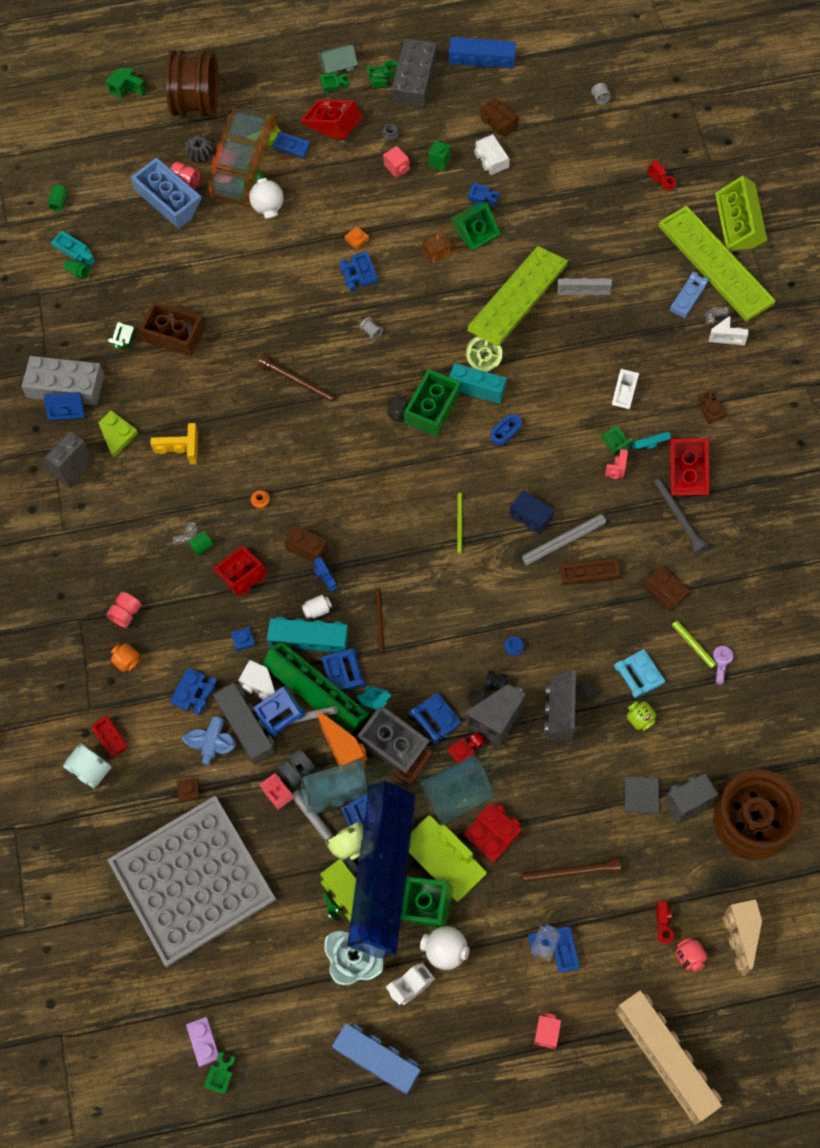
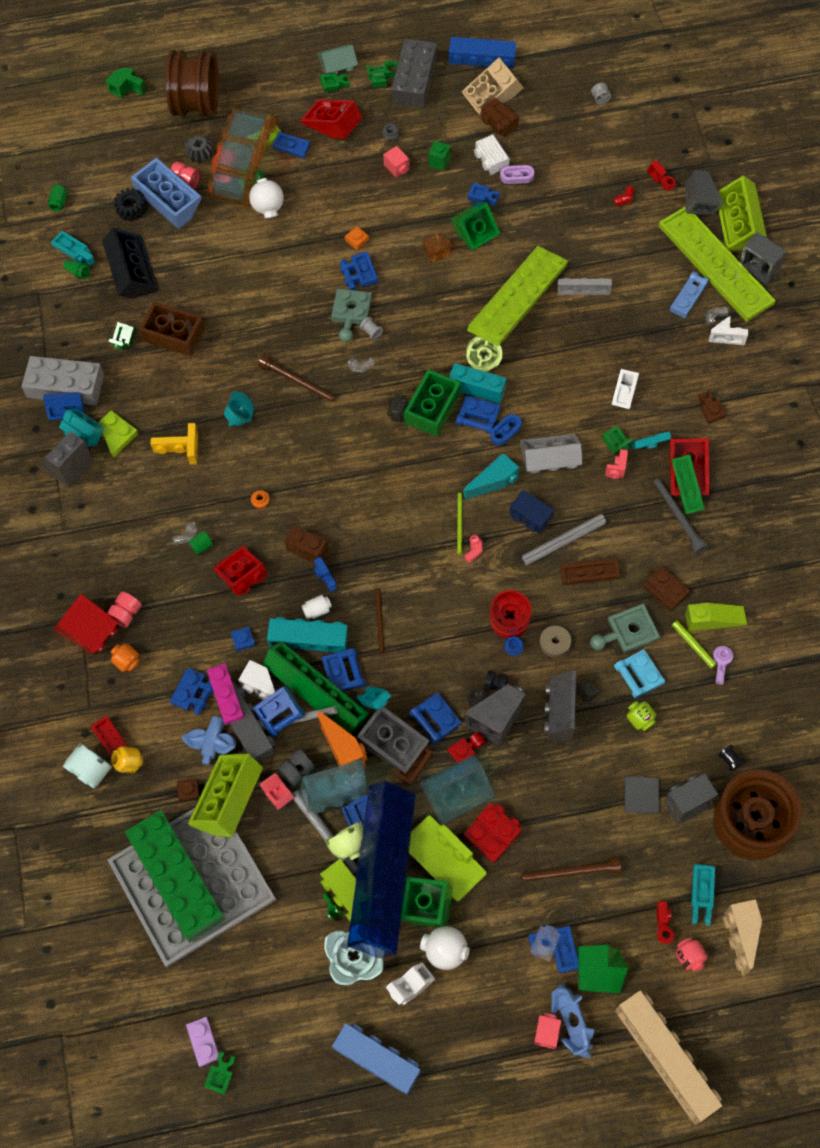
(81, 426): none -> teal brick
(86, 625): none -> red slope
(126, 759): none -> yellow head
(129, 264): none -> black slope
(130, 212): none -> black tyre
(175, 876): none -> green brick
(225, 694): none -> dark pink plate
(226, 795): none -> lime slope
(239, 409): none -> teal piece
(342, 313): none -> sand green plate
(360, 367): none -> clear arm
(476, 548): none -> coral arm
(479, 410): none -> blue plate
(492, 83): none -> tan slope
(494, 477): none -> teal slope
(511, 604): none -> red wheel
(517, 174): none -> lavender plate
(551, 452): none -> light grey slope
(558, 633): none -> dark tan piece
(580, 1035): none -> medium blue piece
(600, 969): none -> green slope
(625, 198): none -> red arm
(628, 640): none -> sand green plate
(687, 484): none -> green plate
(702, 194): none -> dark grey slope
(702, 891): none -> teal hinge
(714, 616): none -> lime slope
(731, 757): none -> black bush
(762, 258): none -> dark grey brick

